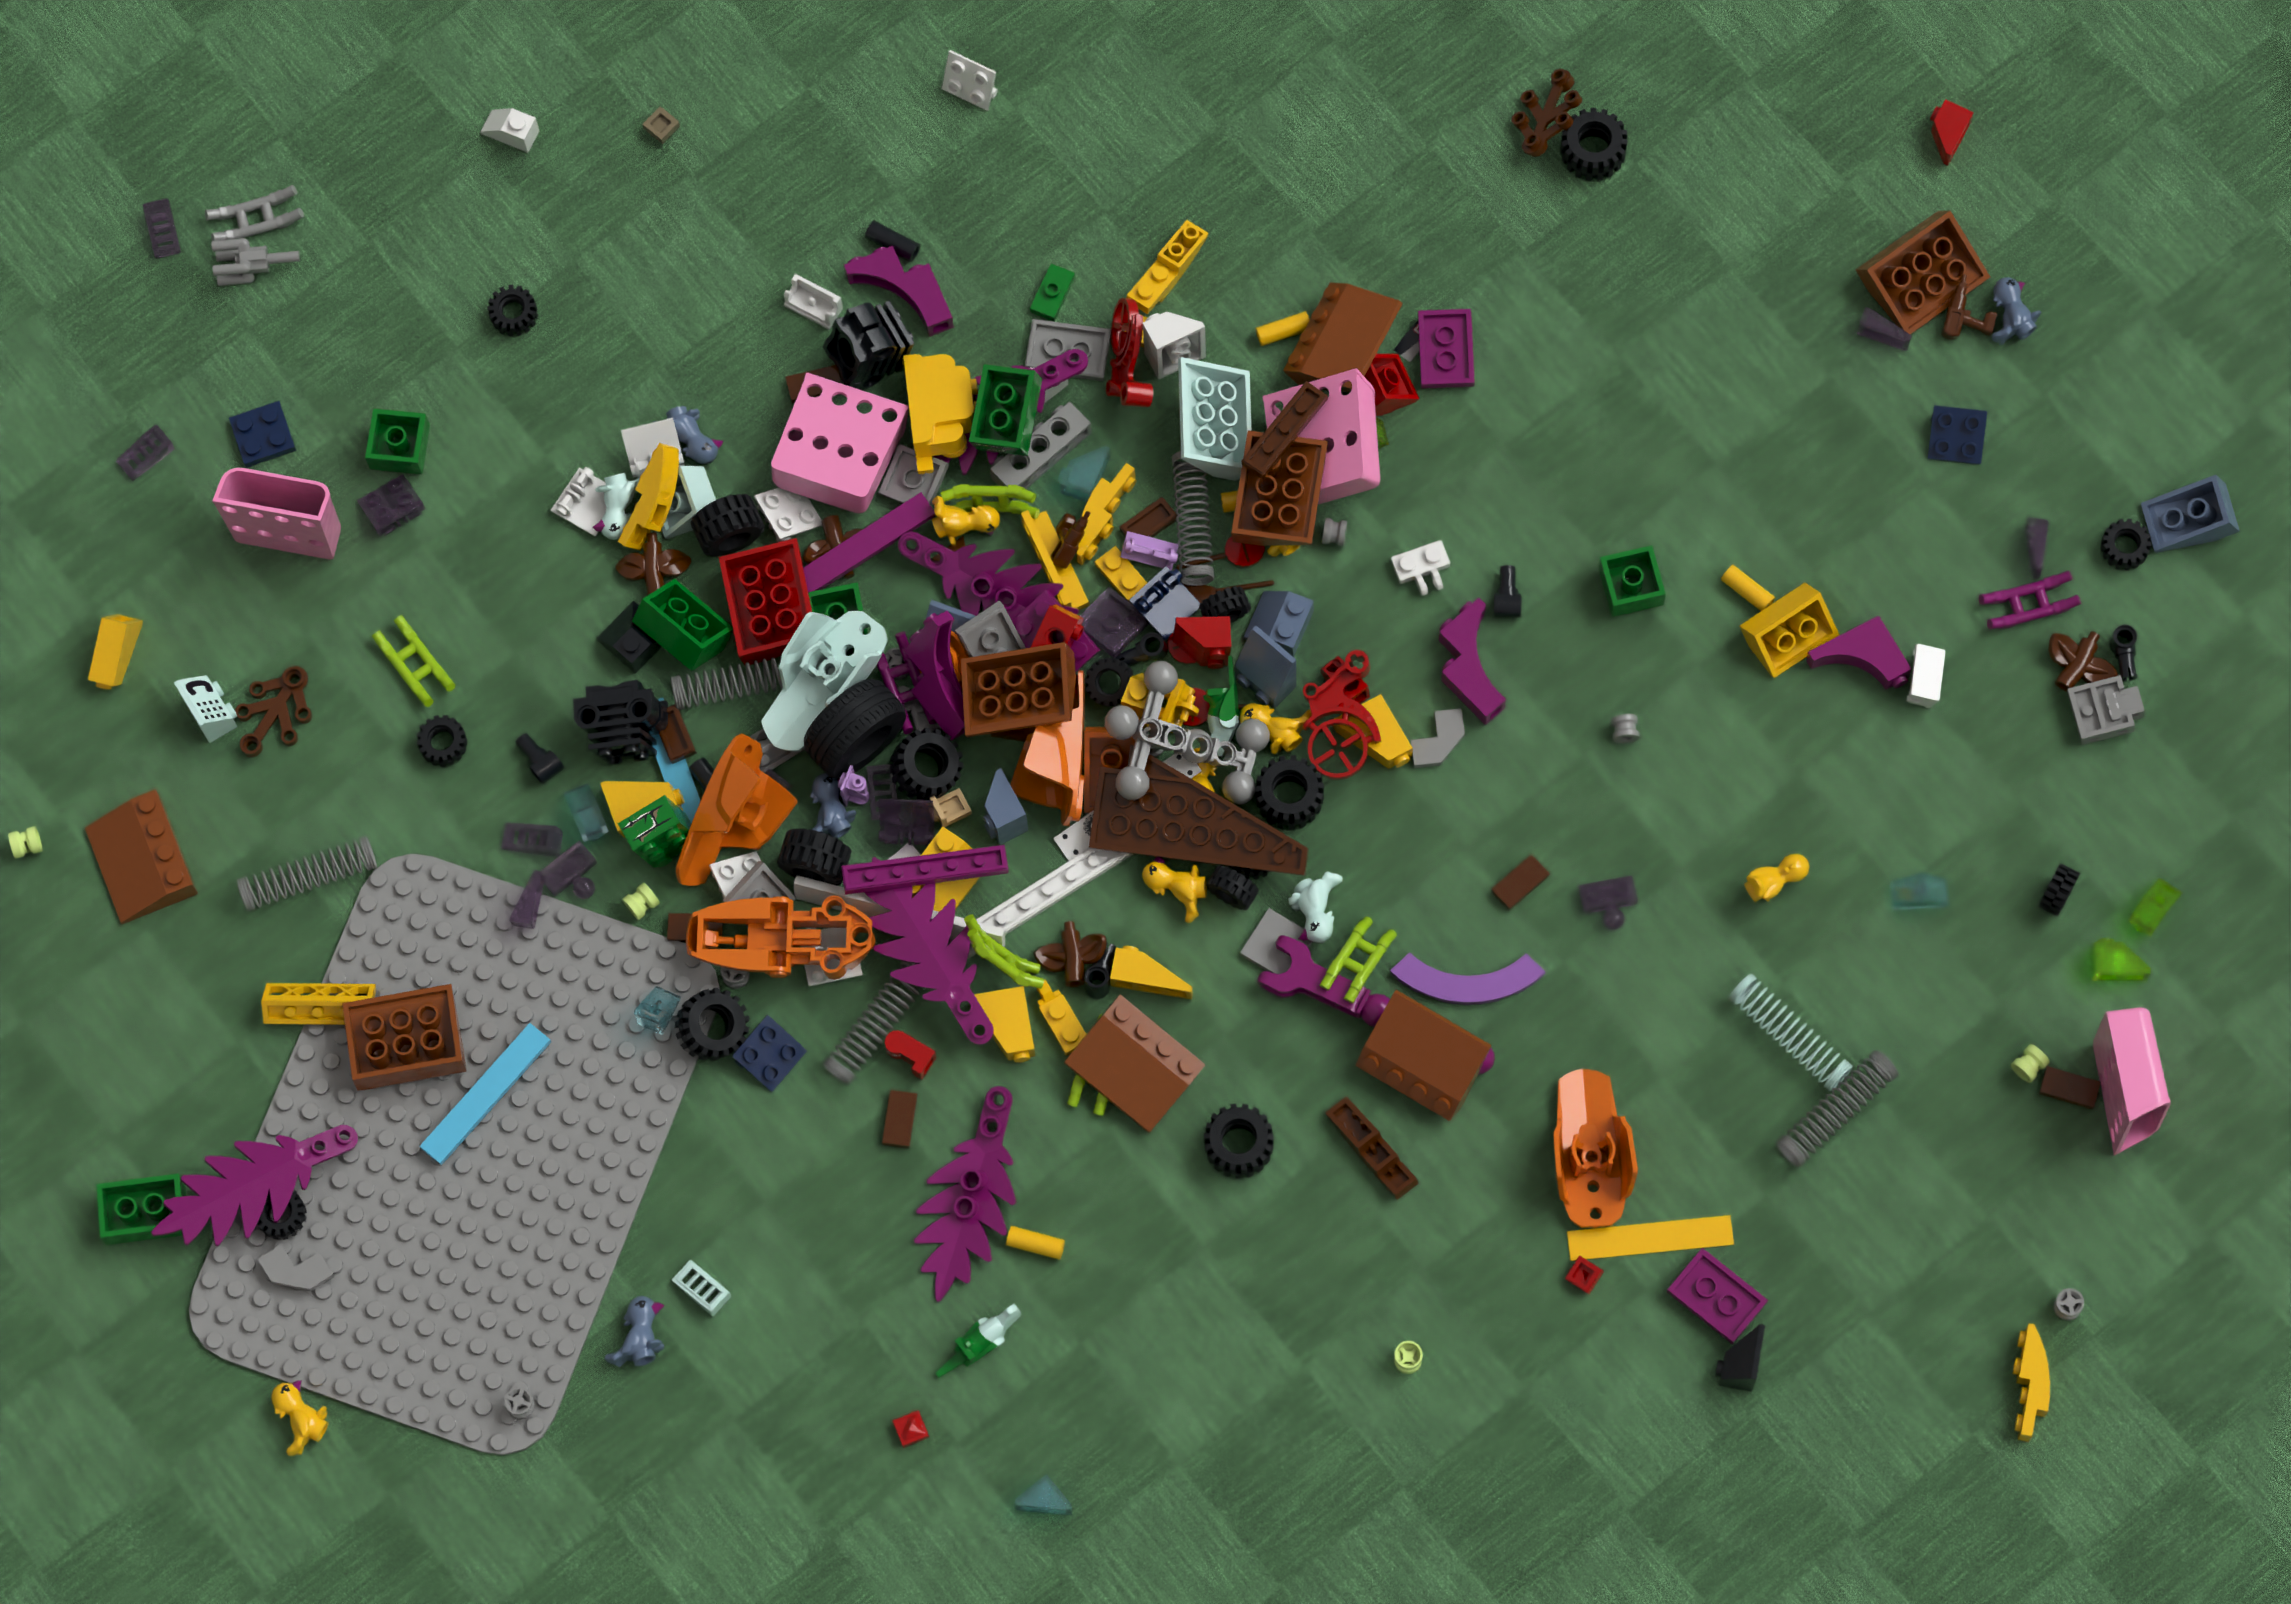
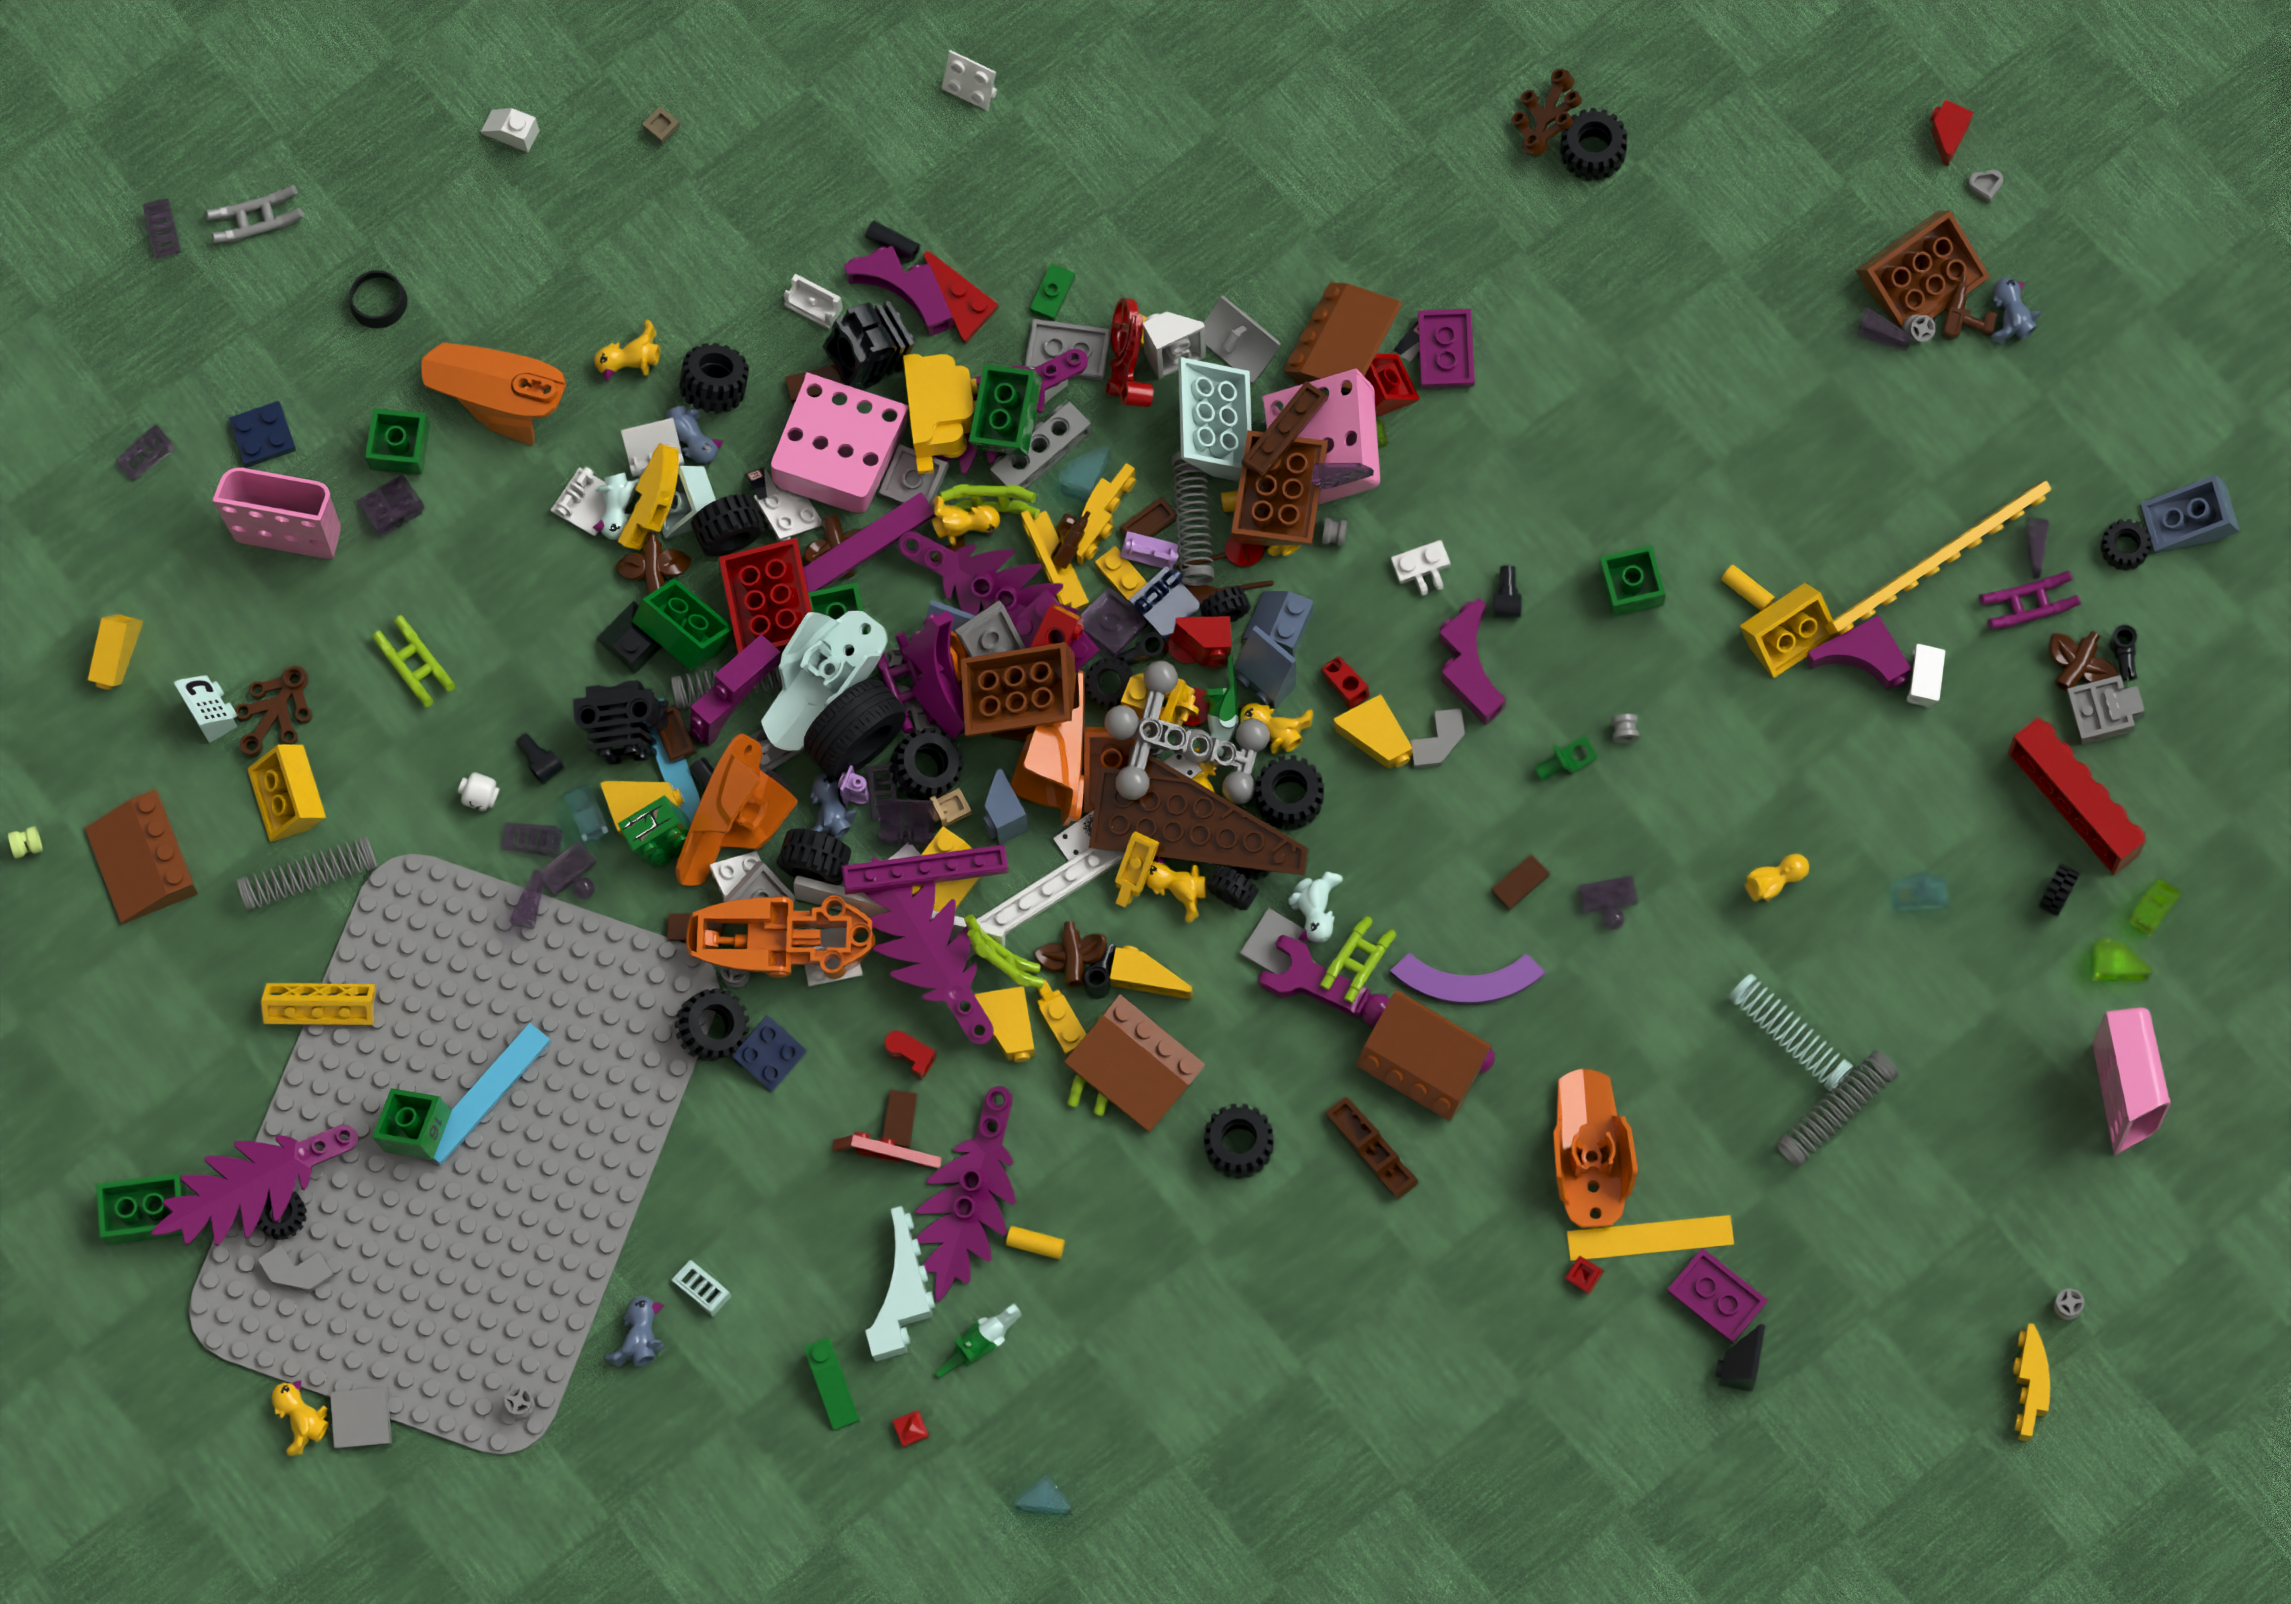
(247, 260): light grey plant -> none
(286, 792): none -> yellow slope
(361, 1417): none -> light grey tile
(383, 320): none -> black tyre
(403, 1037): dark orange slope -> none
(411, 1124): none -> green brick
(434, 727): black tyre -> none
(478, 792): none -> white head
(491, 386): none -> orange piece
(512, 296): black tyre -> none
(636, 354): none -> yellow animal
(640, 901): yellowish green wheel -> none
(657, 1010): clear light blue slope -> none
(714, 378): none -> black tyre
(730, 688): none -> magenta arch
(761, 483): none -> sticker
(831, 1383): none -> green slope
(838, 1069): light grey piece -> none
(884, 1149): none -> wing
(906, 1296): none -> light aqua arch
(965, 301): none -> red wing
(1135, 867): none -> yellow hinge
(1169, 266): yellow slope -> none
(1239, 339): none -> light grey shield
(1282, 328): yellow piece -> none
(1331, 700): red piece -> none
(1336, 474): none -> clear purple slope
(1408, 1352): yellowish green wheel -> none
(1565, 759): none -> green bracket
(1924, 325): none -> light grey wheel
(1929, 565): none -> yellow plate
(1957, 434): dark blue hinge -> none
(1985, 184): none -> light grey tile
(2030, 1063): yellowish green wheel -> none
(2069, 1087): reddish brown tile -> none
(2077, 795): none -> red brick

